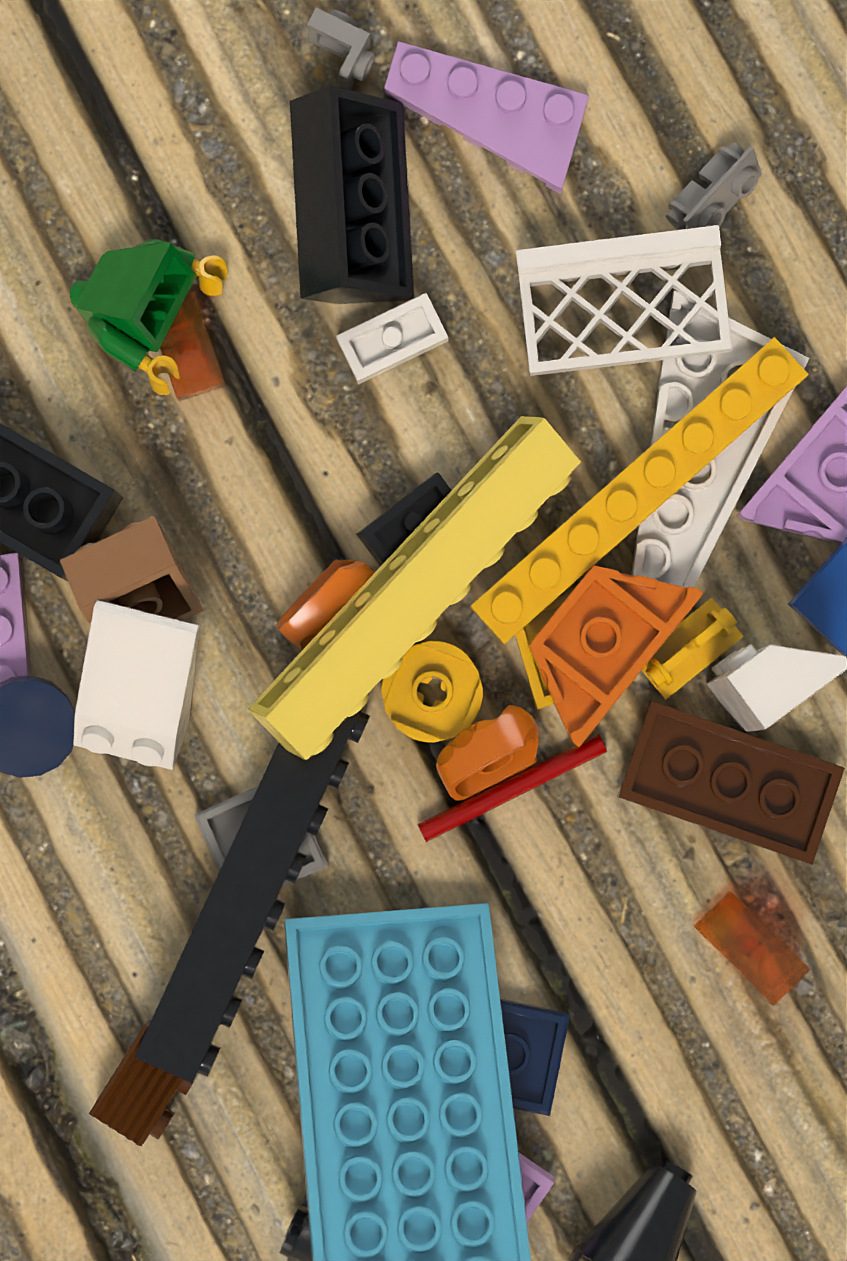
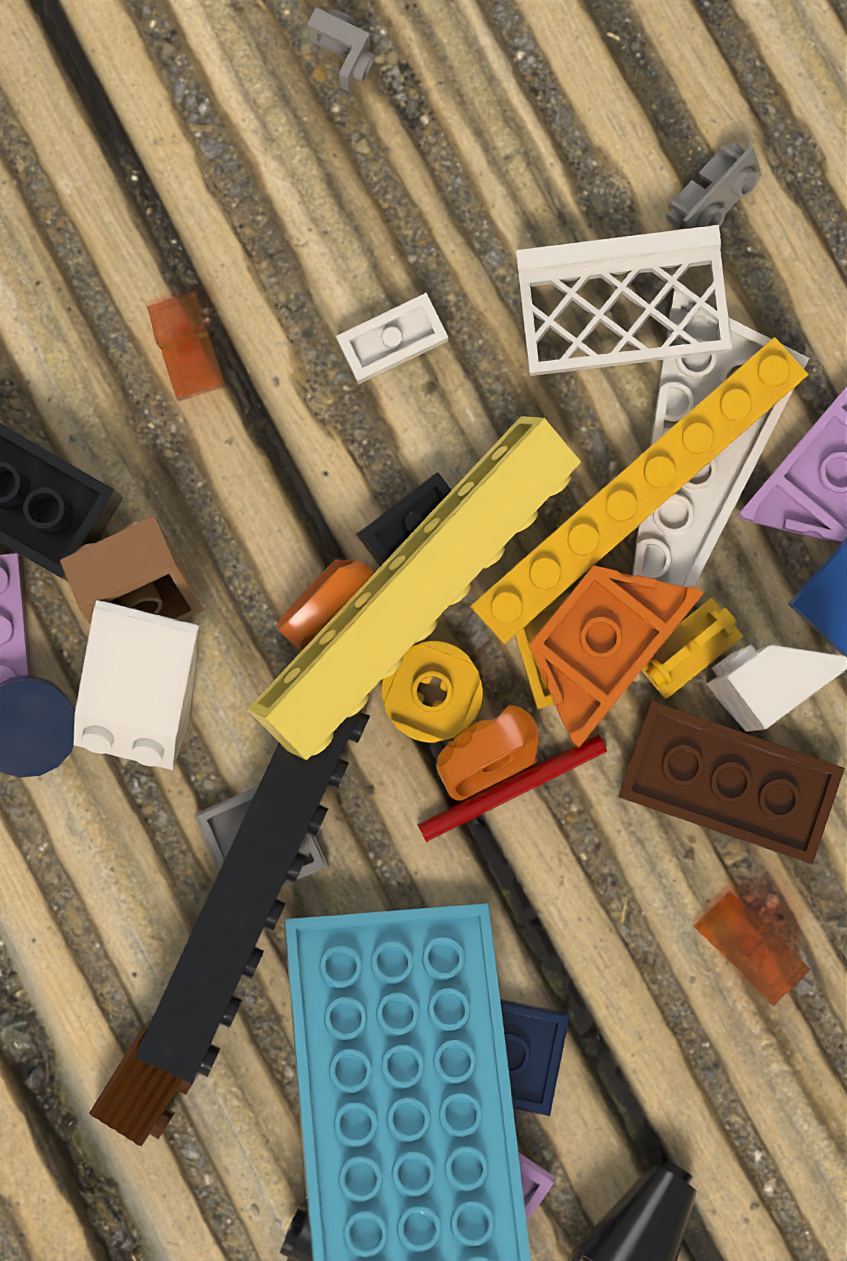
(136, 299): green torso -> none
(351, 197): black slope -> none
(493, 109): lavender wing -> none

